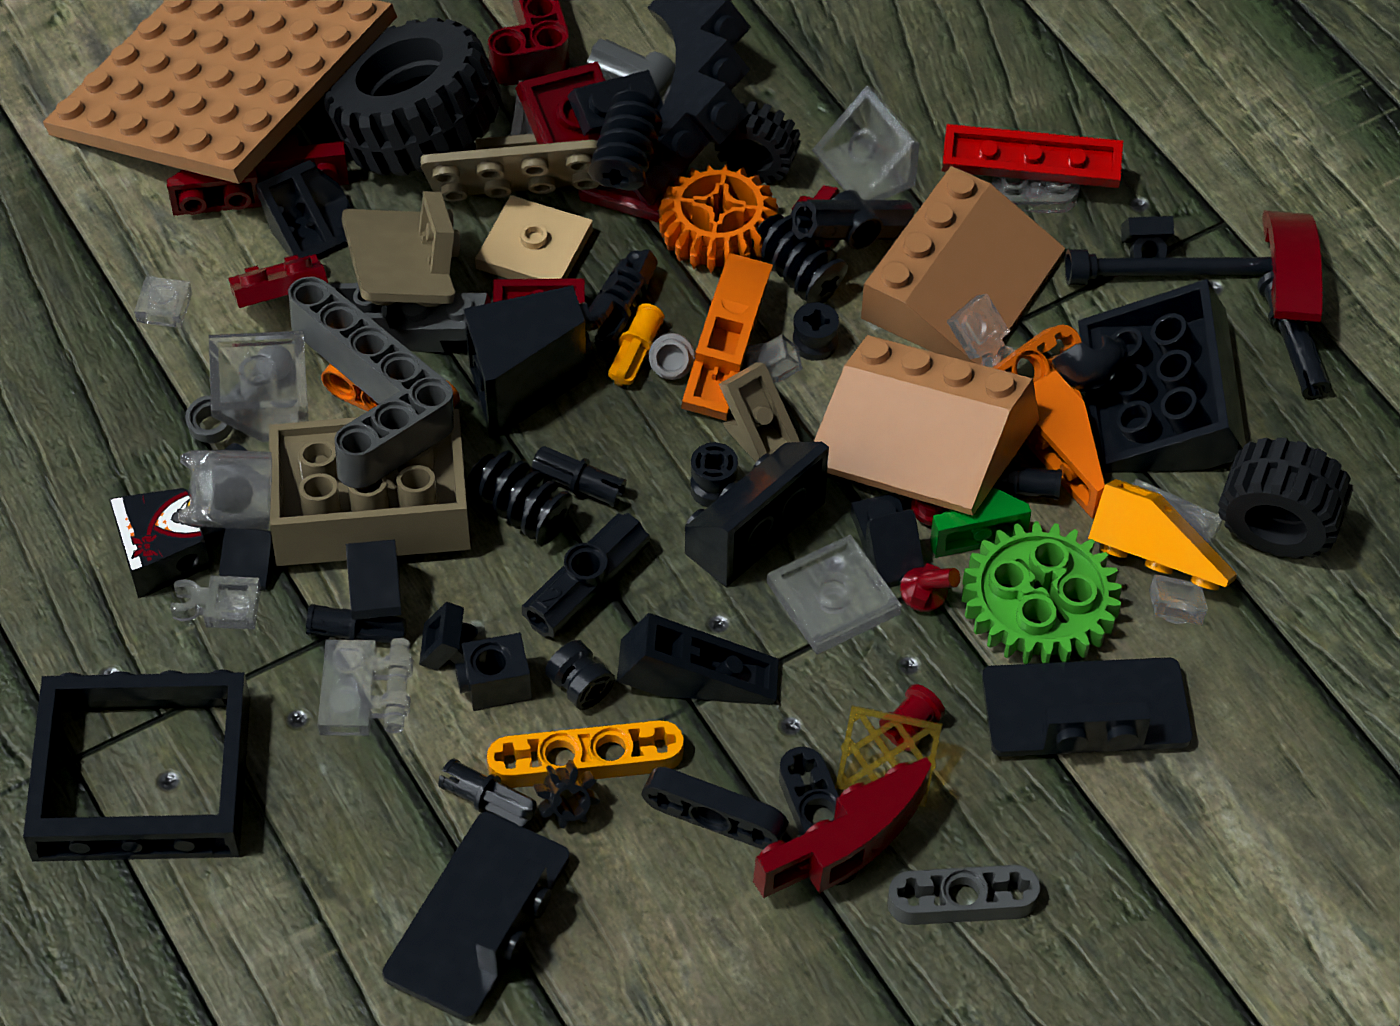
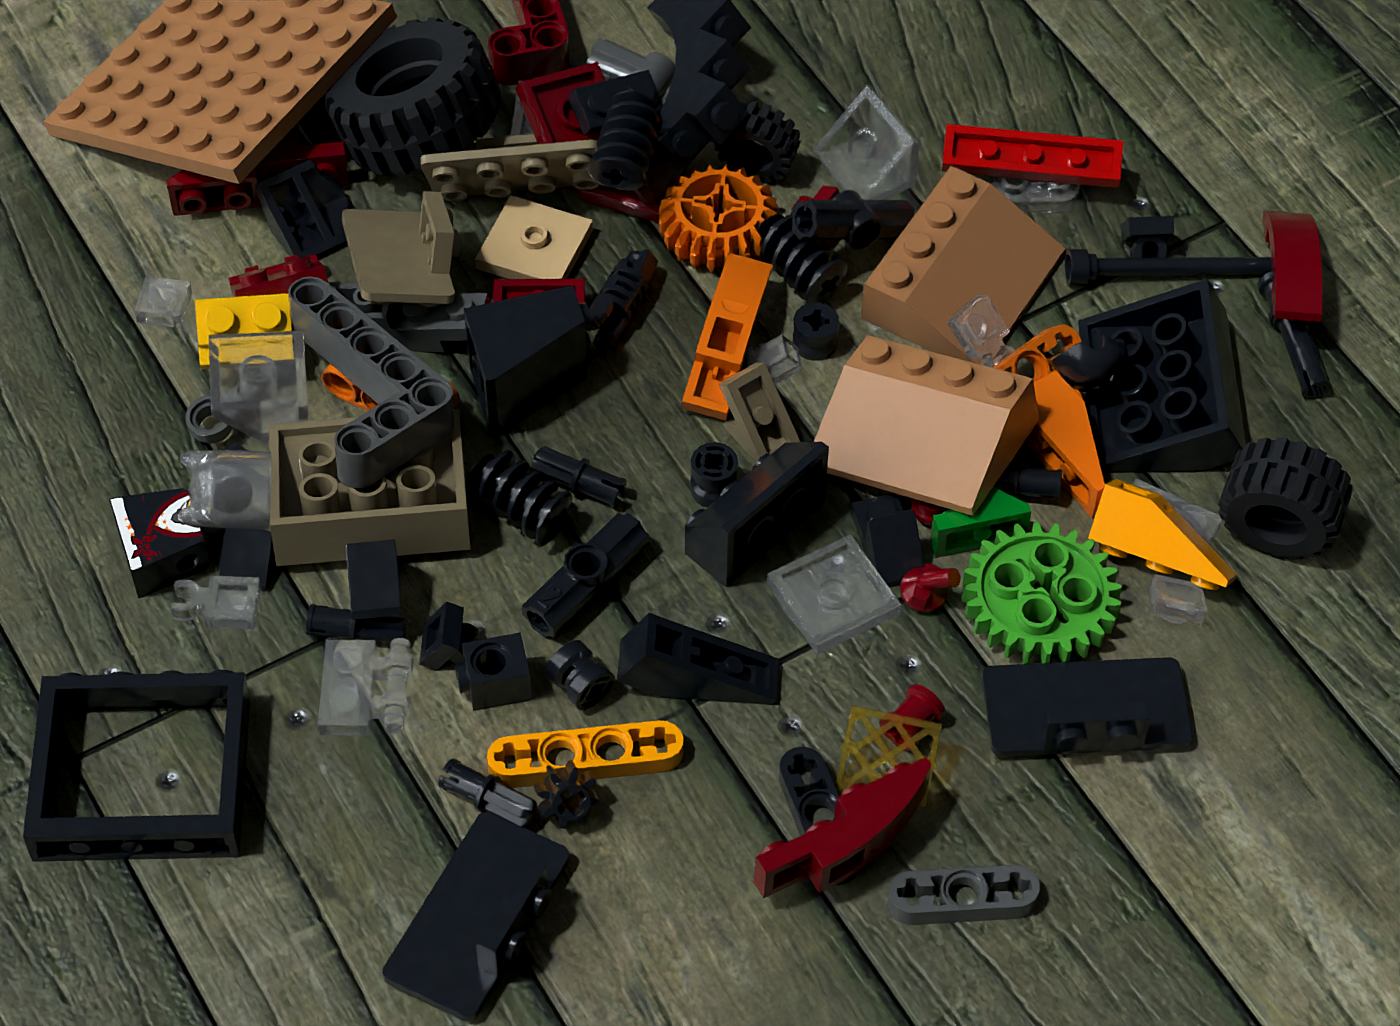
(239, 316): none -> yellow plate
(636, 344): light orange axle -> none
(671, 356): light grey plate -> none
(714, 807): black beam -> none

